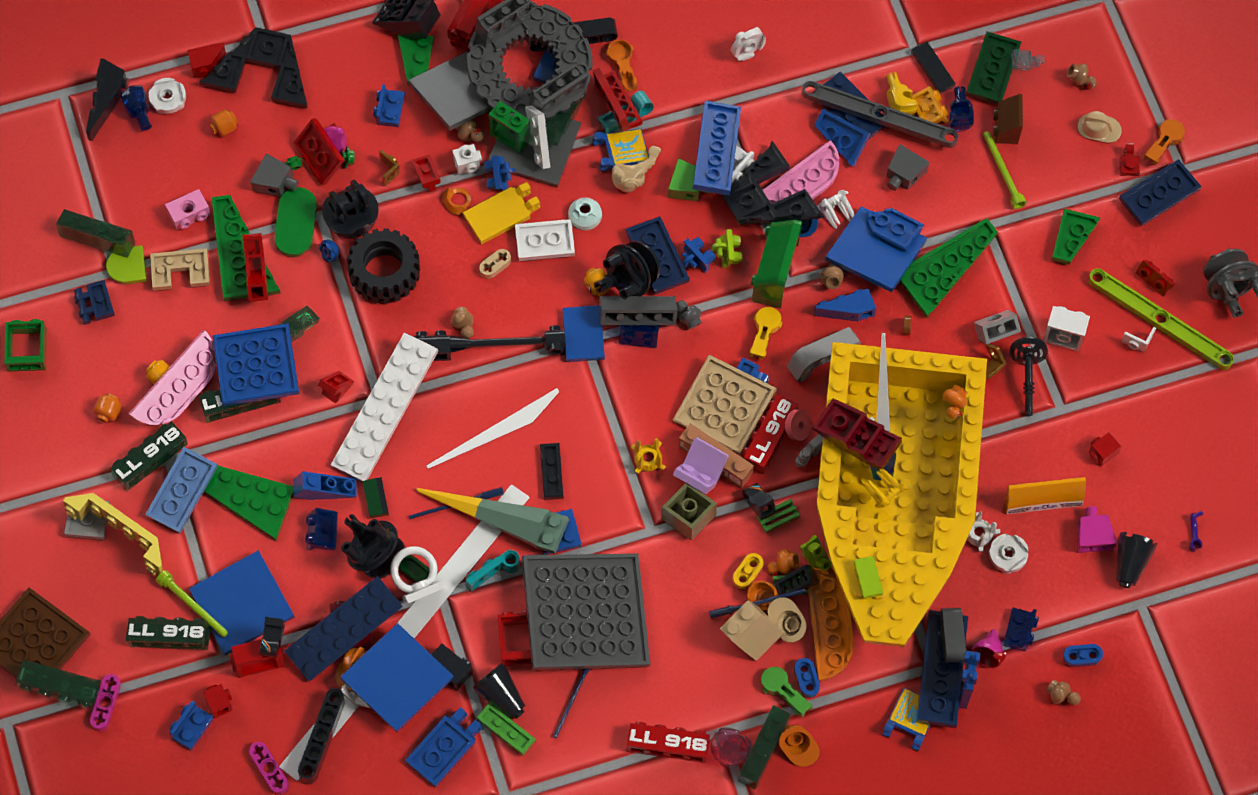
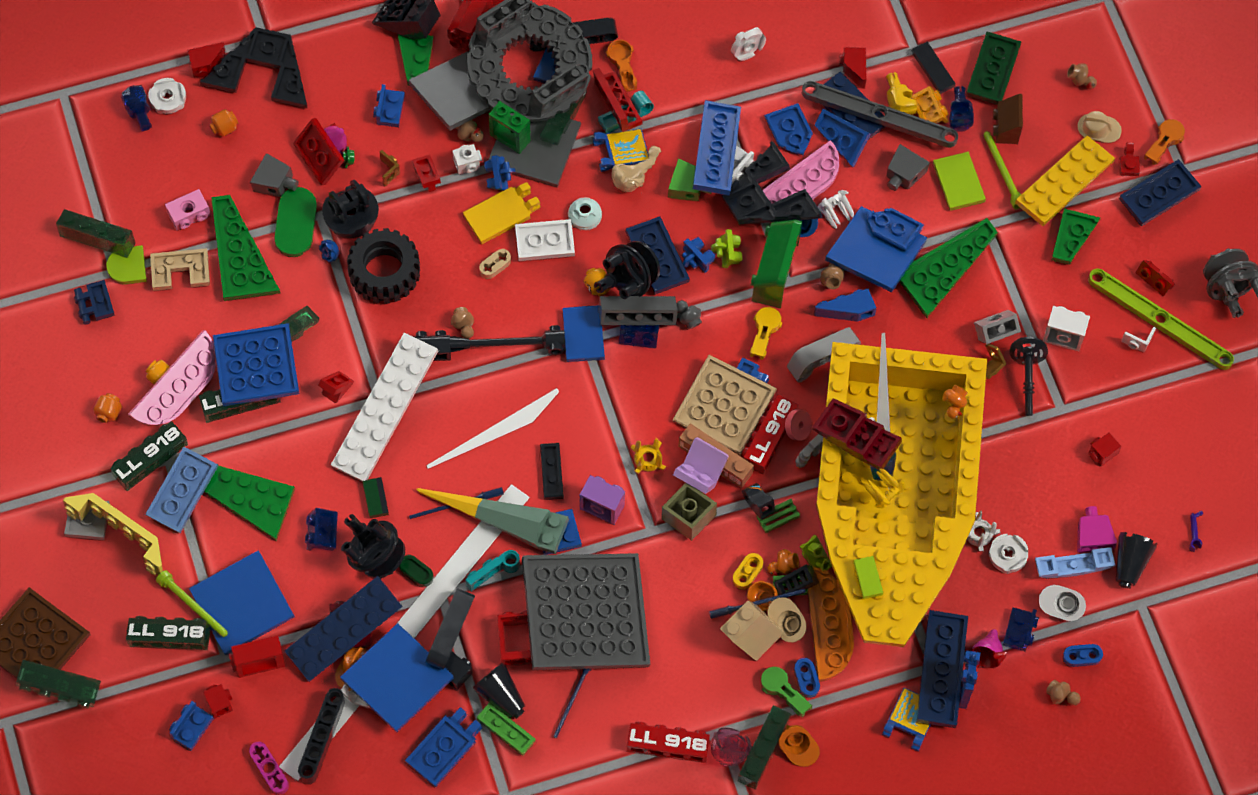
(25, 363): green window -> none
(95, 713): dark pink beam -> none
(110, 84): black wedge -> none
(255, 267): red arch -> none
(272, 637): black leg -> none
(294, 163): green plate -> none
(322, 486): blue slope -> none
(421, 588): white tile -> none
(450, 628): none -> black beam
(455, 209): orange piece -> none
(538, 136): white wing -> none
(602, 499): none -> medium lavender brick
(790, 128): none -> blue tile
(854, 64): none -> red slope
(907, 322): dark orange tile -> none
(952, 634): dark grey beam -> none
(959, 181): none -> lime tile
(1024, 61): clear light blue plate -> none
(1045, 495): light orange slope -> none
(1062, 602): none -> white piece
(1064, 180): none -> yellow plate
(1075, 564): none -> light blue slope

